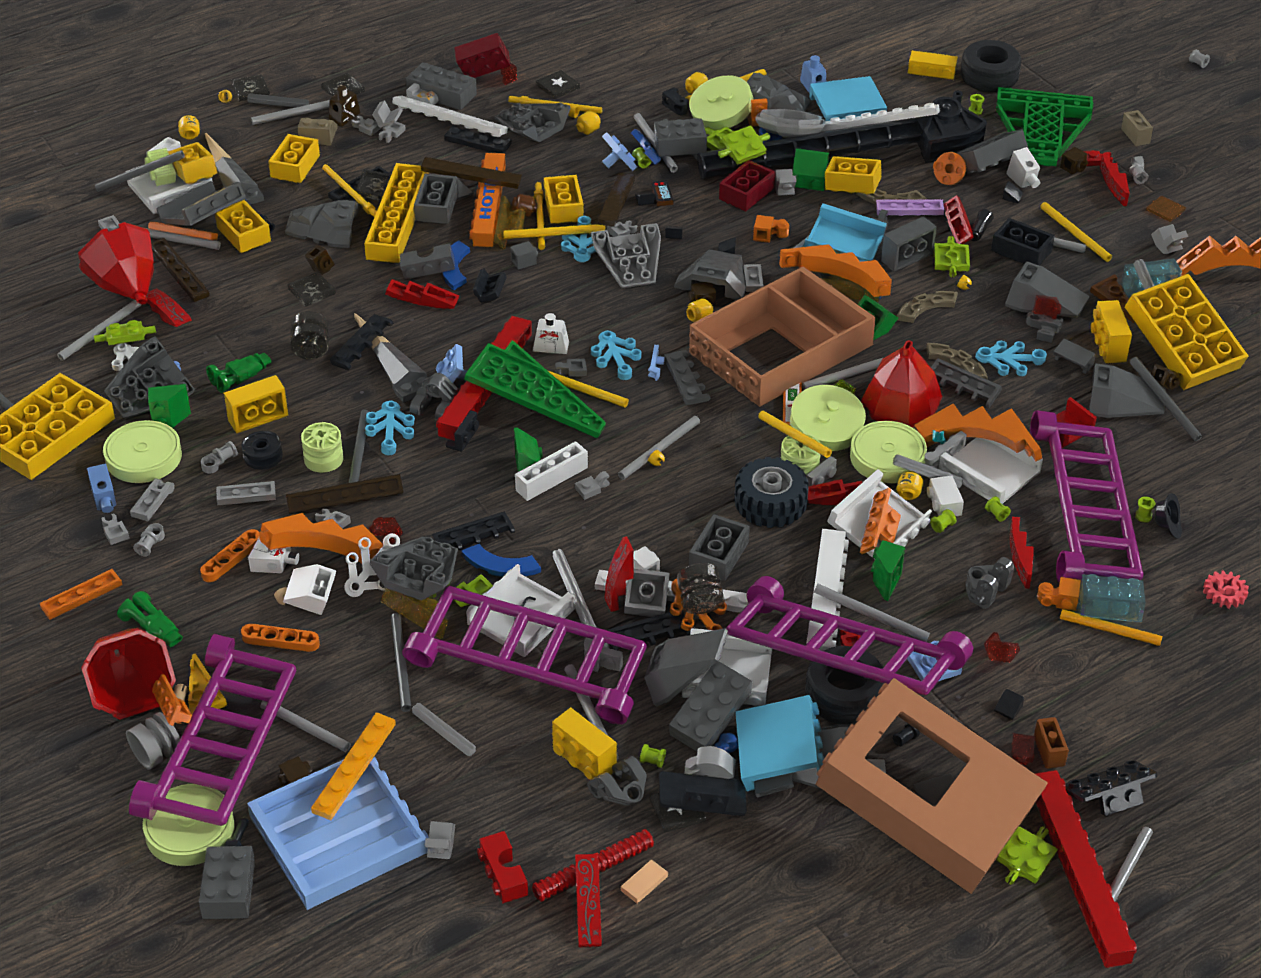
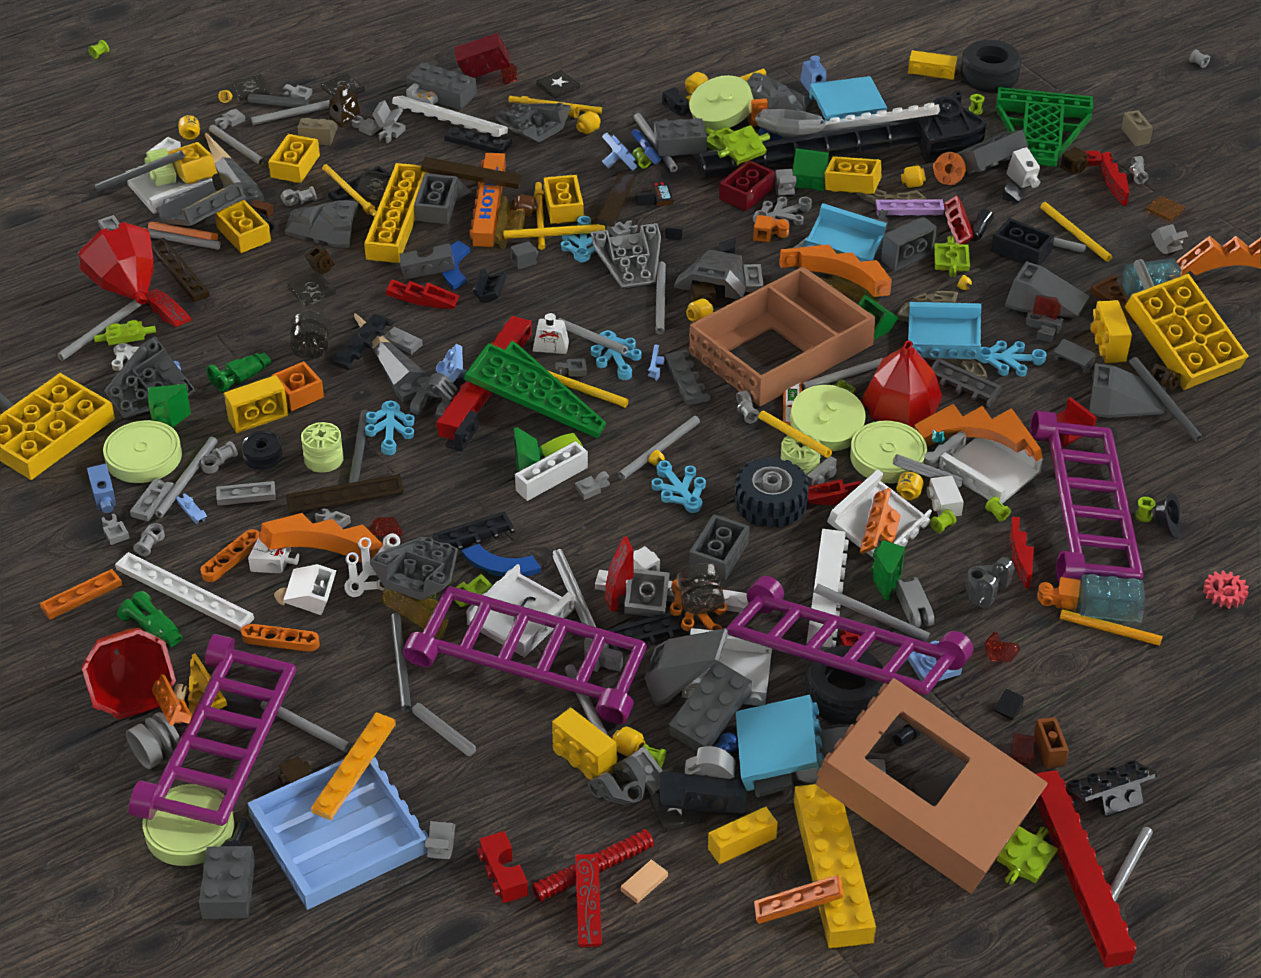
(98, 49): none -> lime bush
(184, 591): none -> white plate
(185, 478): none -> light grey piece
(191, 508): none -> light blue piece
(230, 118): none -> light grey plate
(237, 145): none -> light grey piece
(263, 208): none -> reddish brown piece
(297, 92): none -> light grey plate
(299, 197): none -> light grey connector
(300, 385): none -> orange brick
(403, 340): none -> light grey plate
(559, 443): none -> lime slope
(595, 337): none -> light grey piece
(628, 741): none -> yellow head
(650, 767): none -> light grey plate
(660, 298): none -> light grey piece
(691, 502): none -> medium azure plant
(742, 835): none -> yellow brick
(746, 407): none -> light grey connector
(798, 899): none -> orange tile
(804, 205): none -> light grey plant
(832, 853): none -> yellow brick
(913, 176): none -> yellow head
(914, 602): none -> light grey piece
(945, 329): none -> medium azure panel

